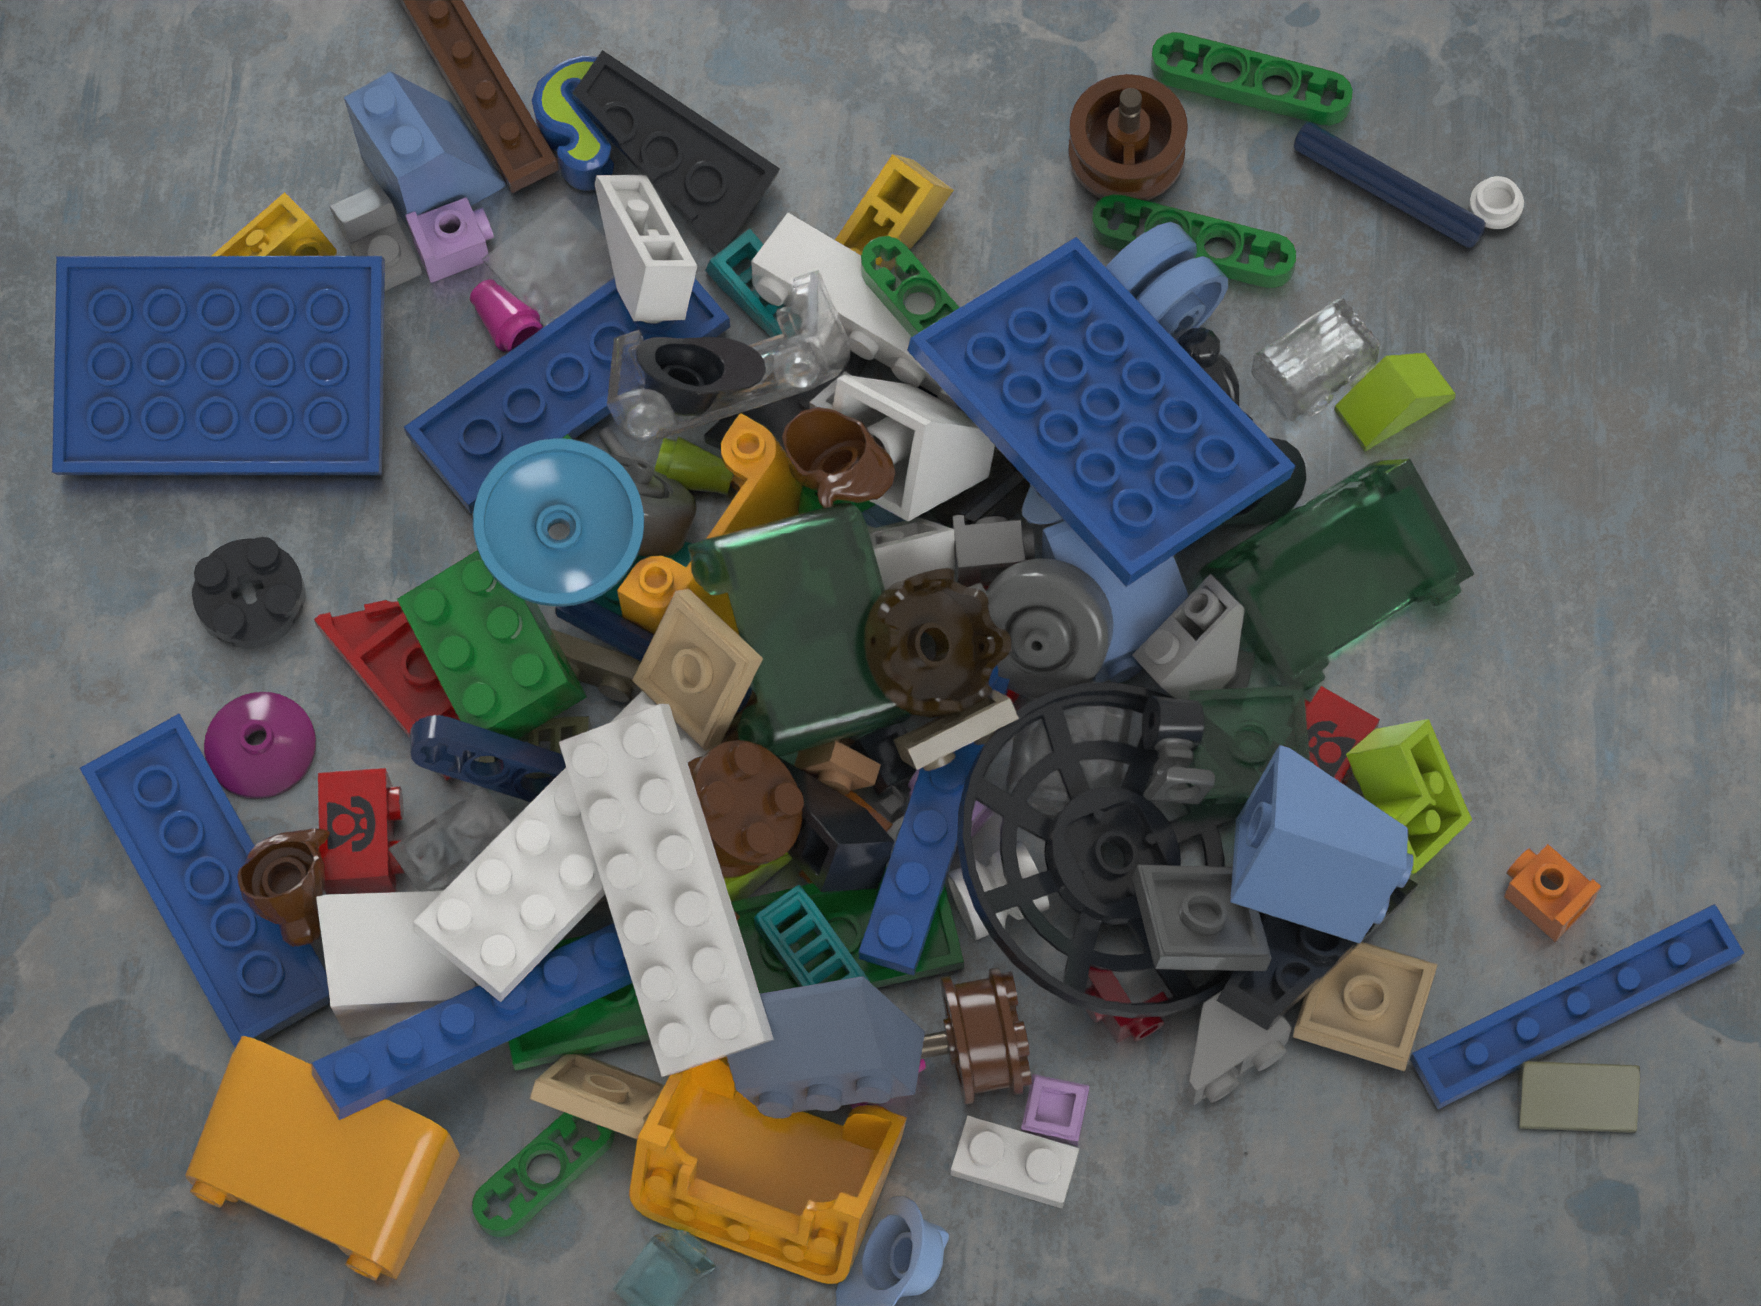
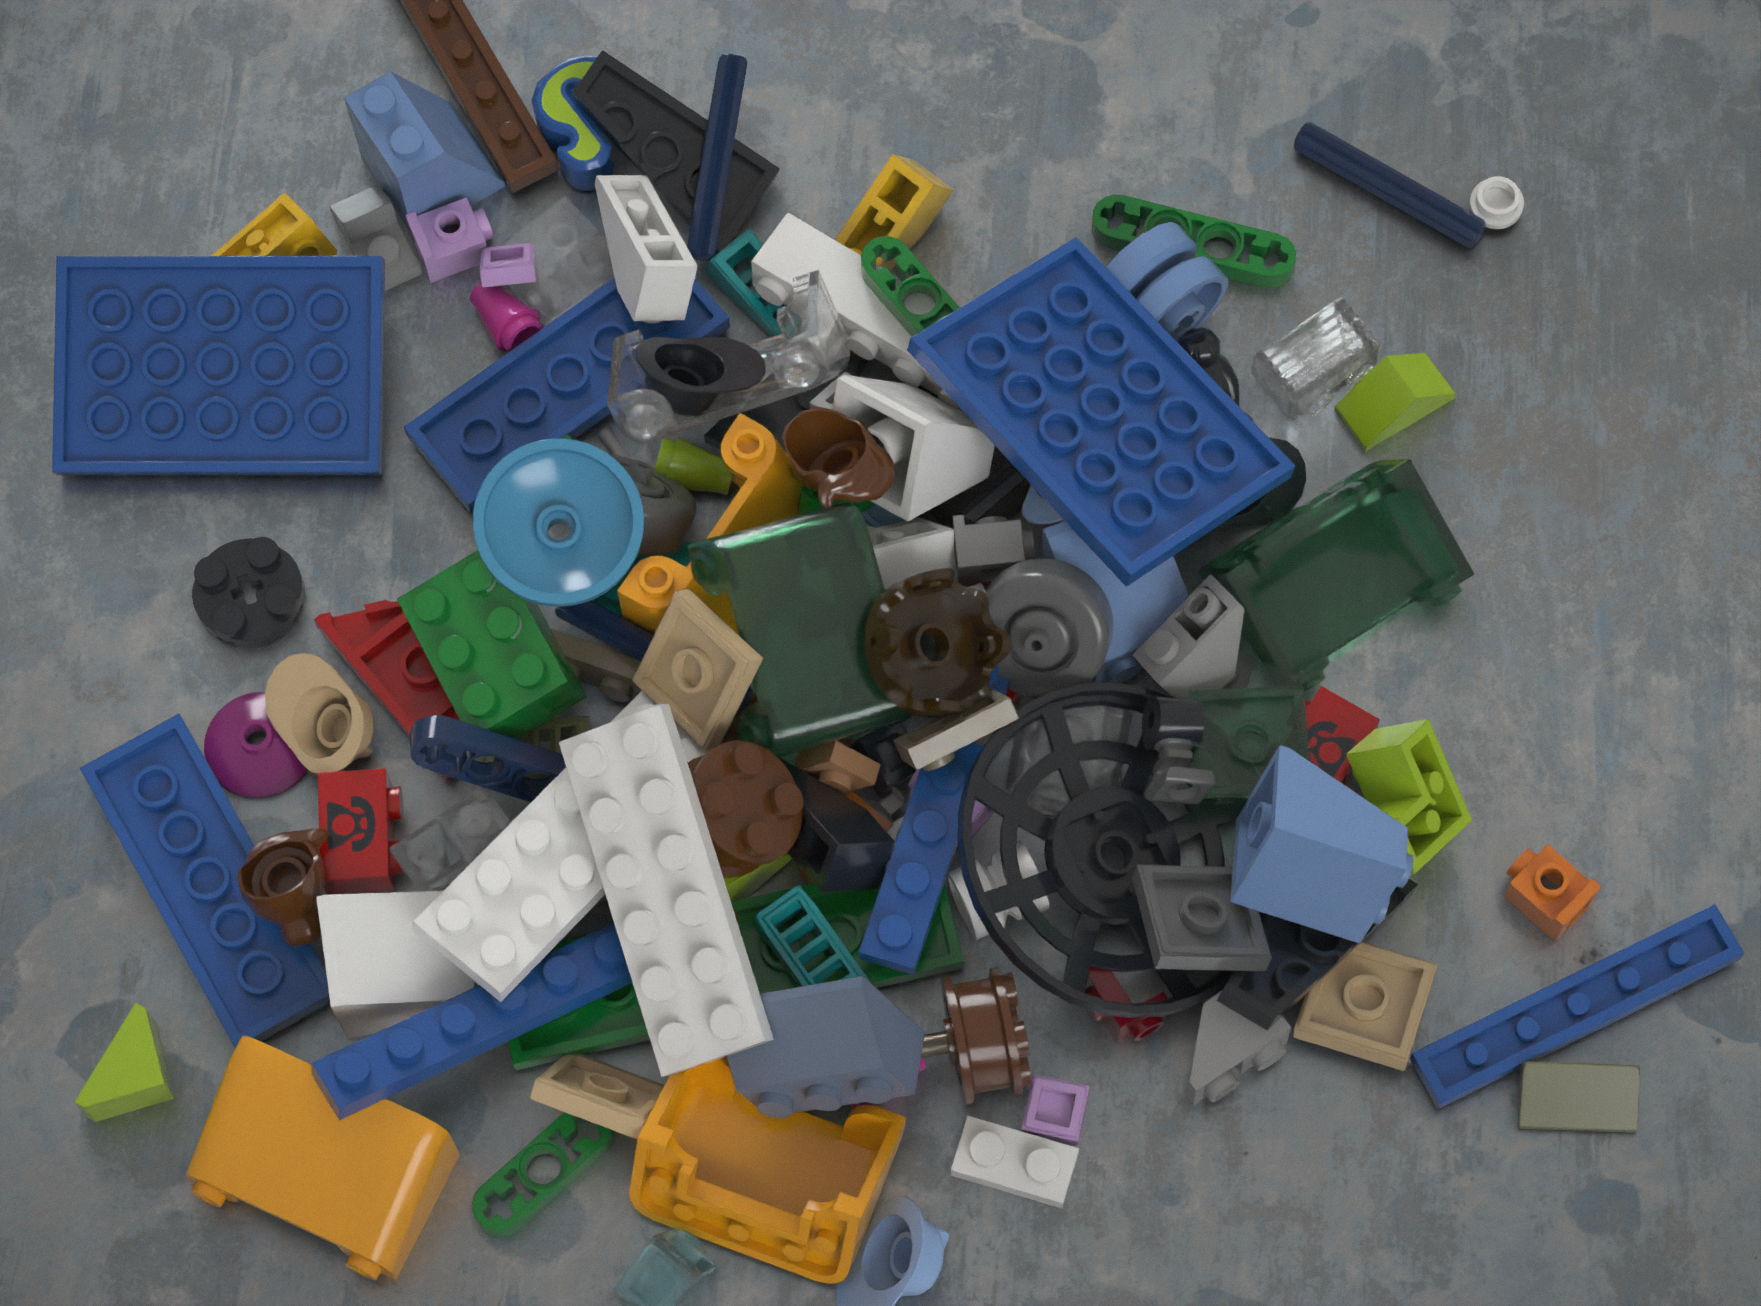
(130, 1071): none -> lime slope
(318, 714): none -> tan piece
(508, 265): none -> lavender tile
(716, 156): none -> dark blue axle
(1127, 137): reddish brown wheel -> none
(1248, 86): green beam -> none

